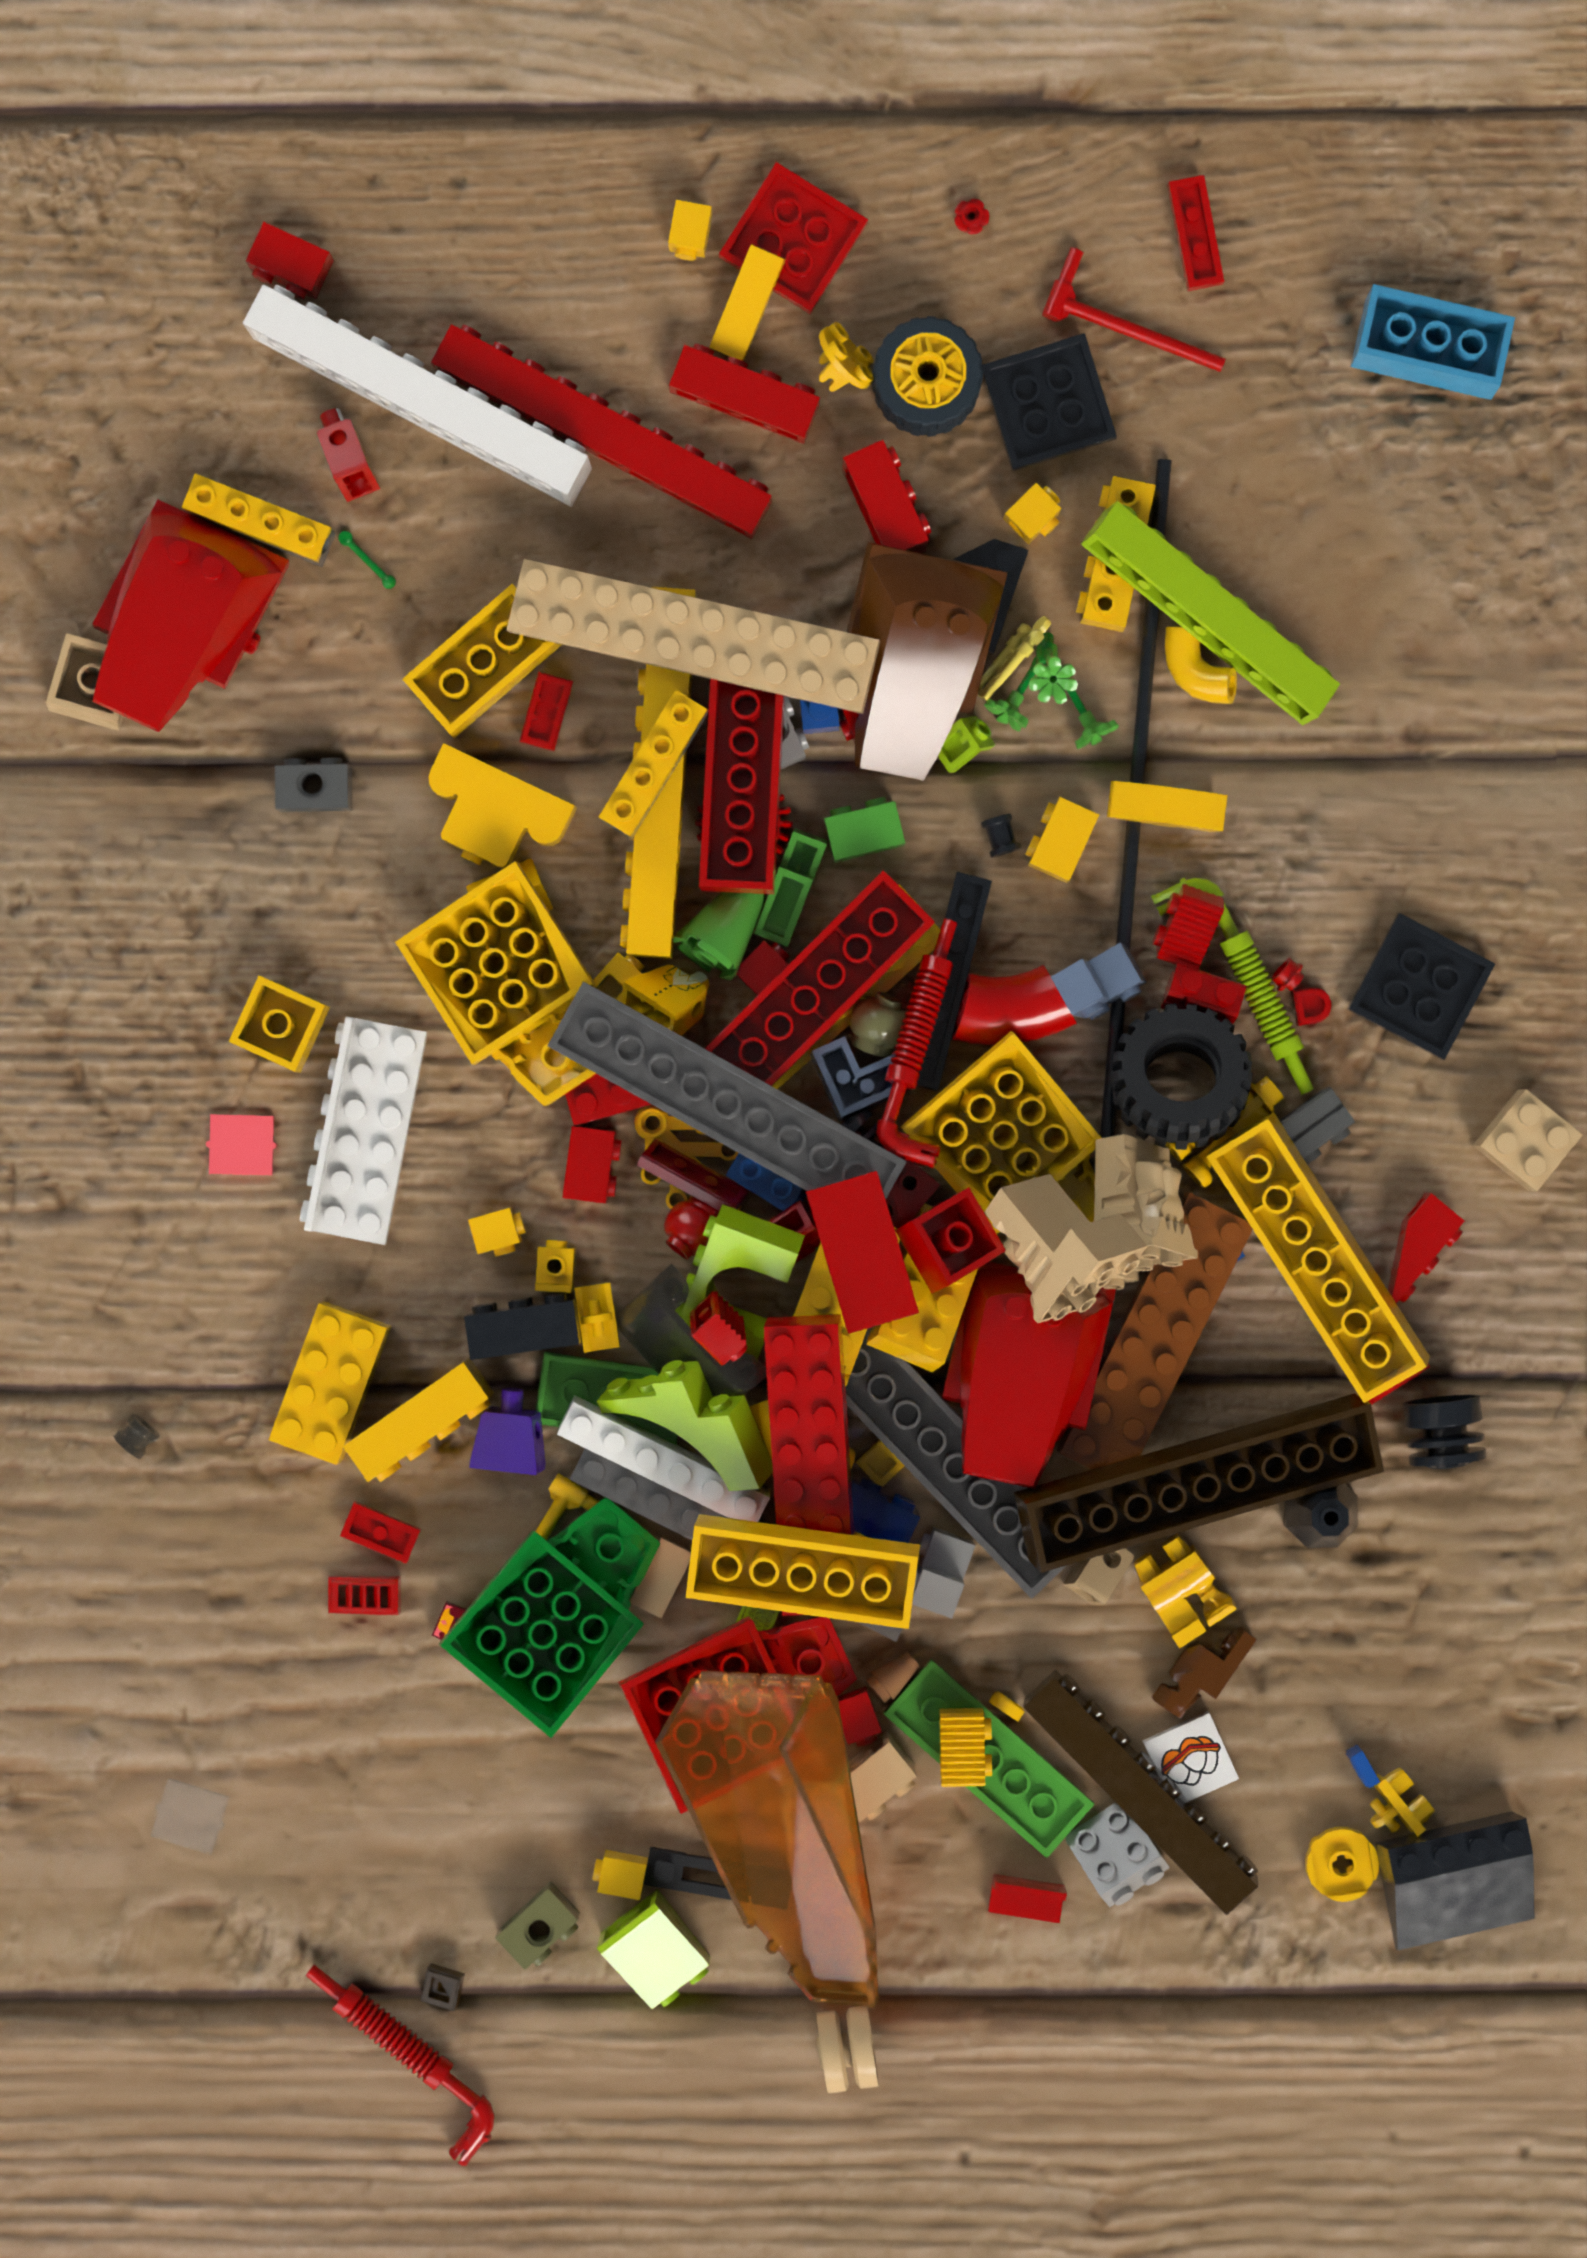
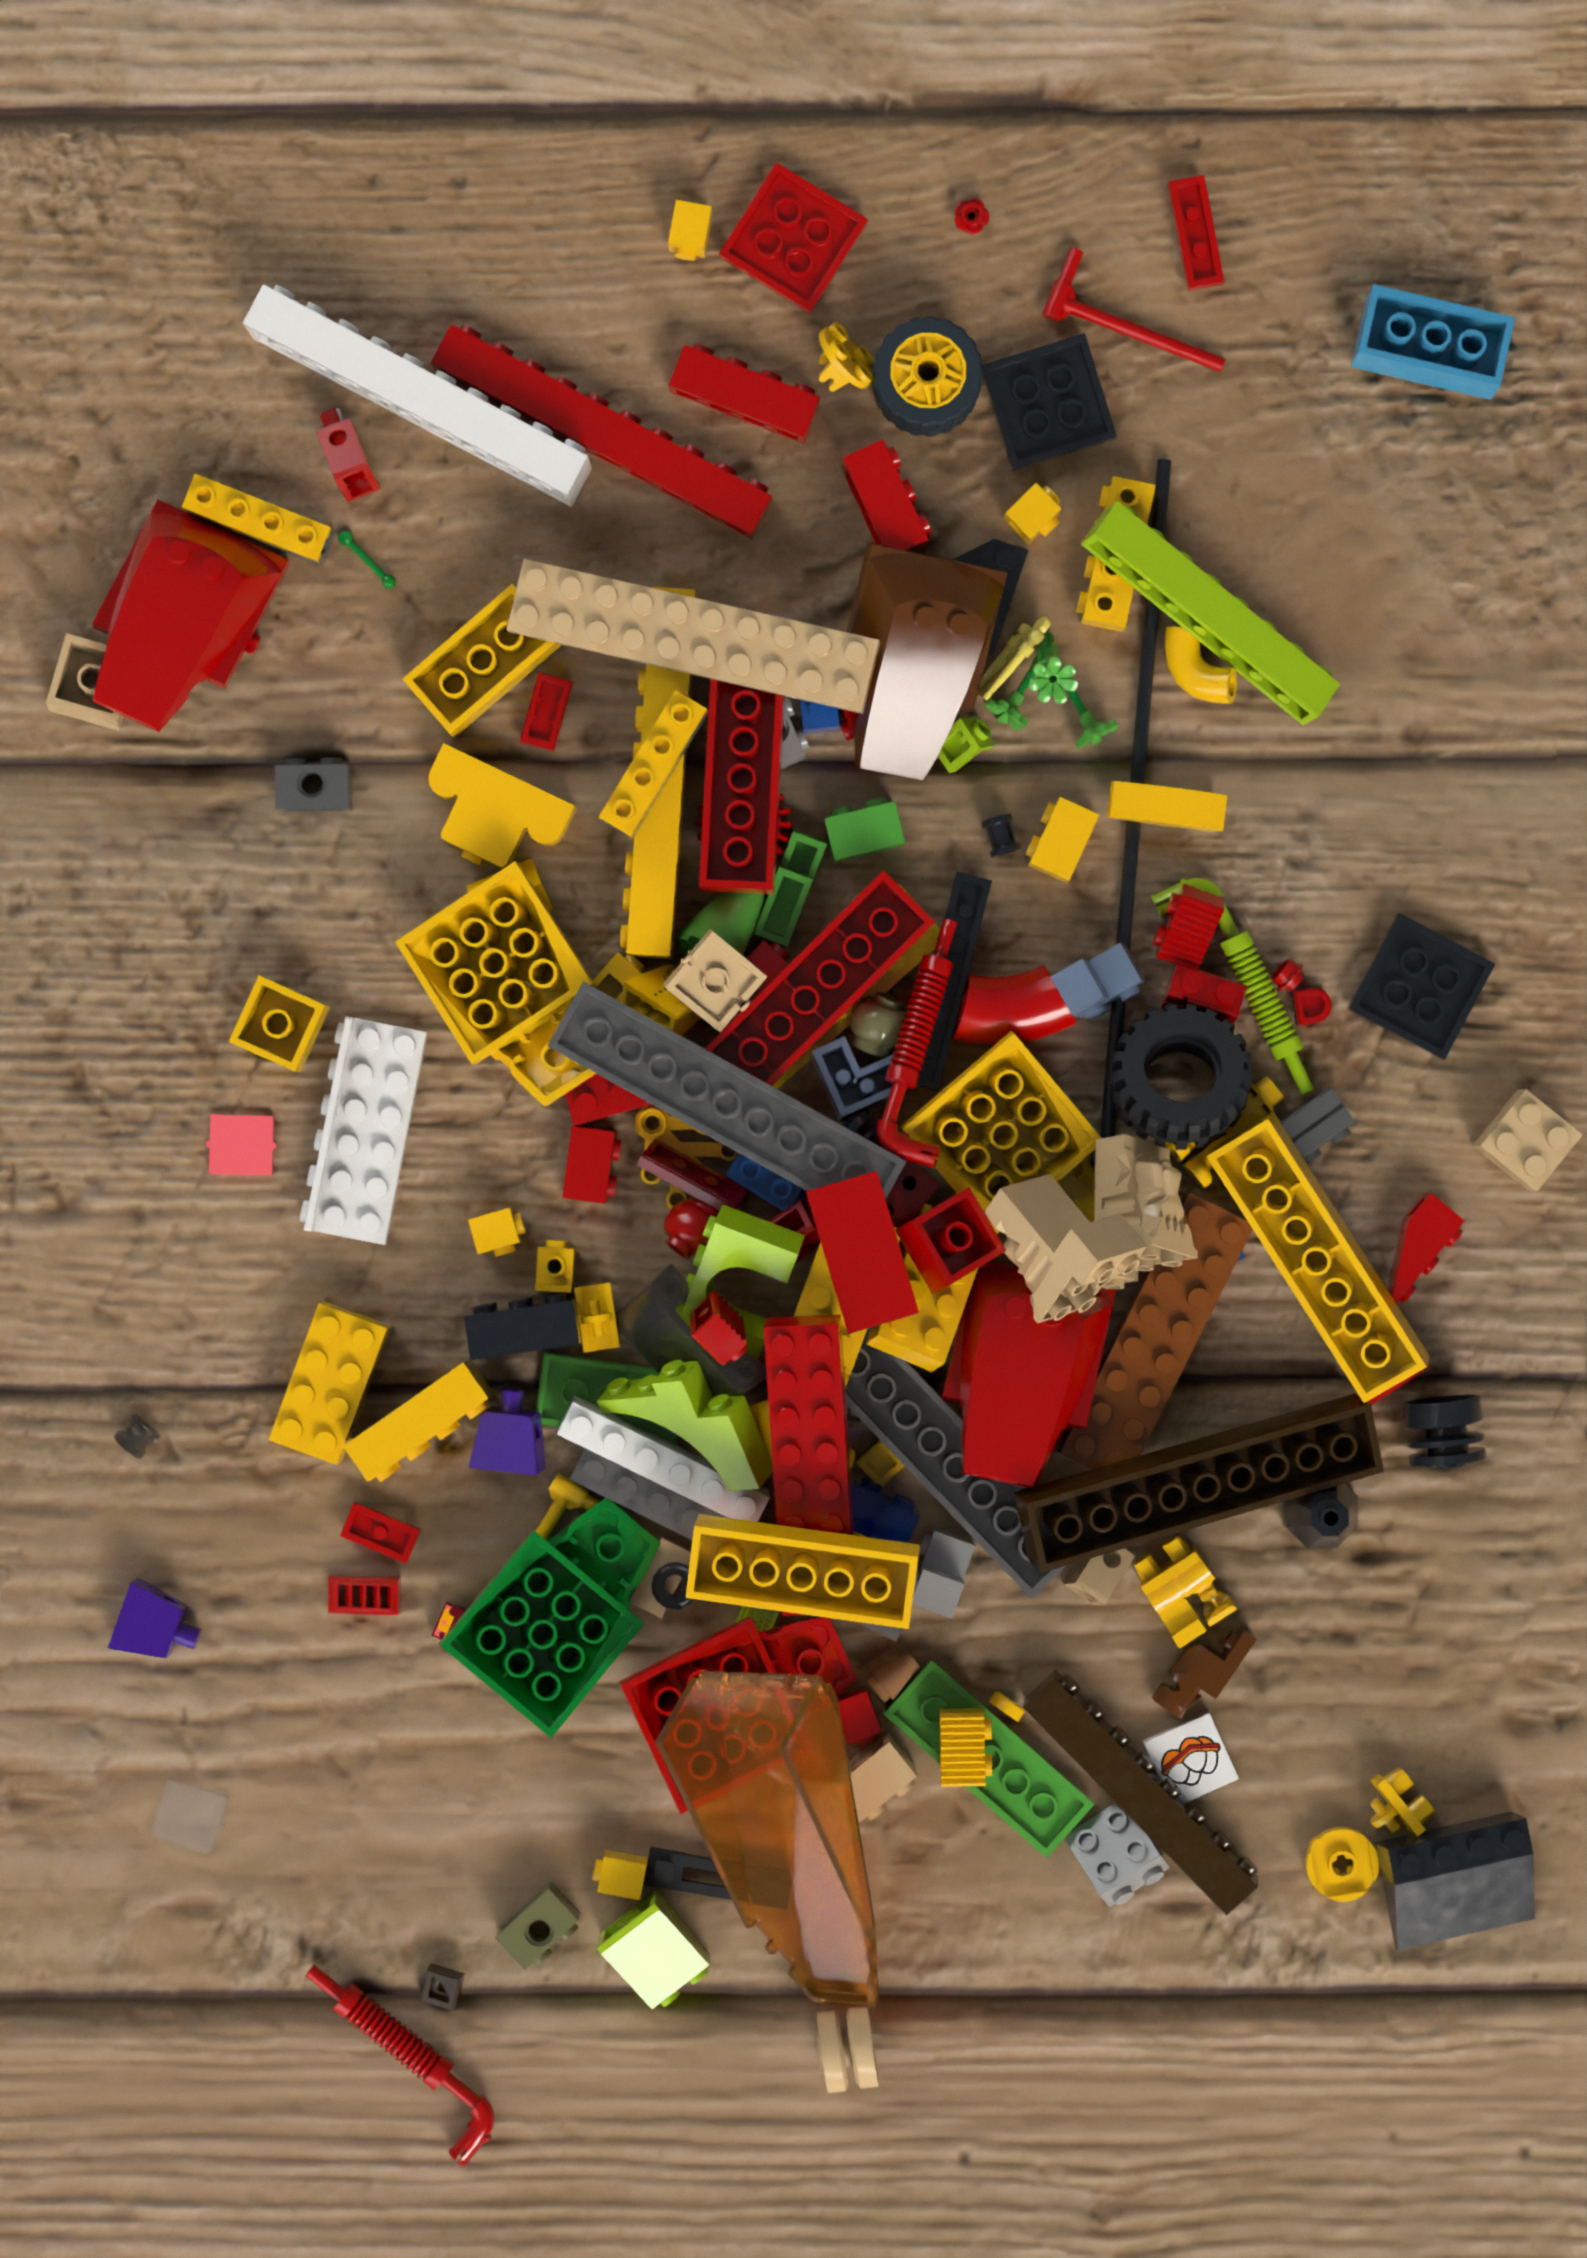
(152, 1623): none -> dark purple torso
(289, 261): red brick -> none
(658, 1586): none -> black piece
(715, 980): none -> tan plate
(747, 302): yellow tile -> none
(1026, 1898): red panel -> none
(1362, 1766): blue tile -> none

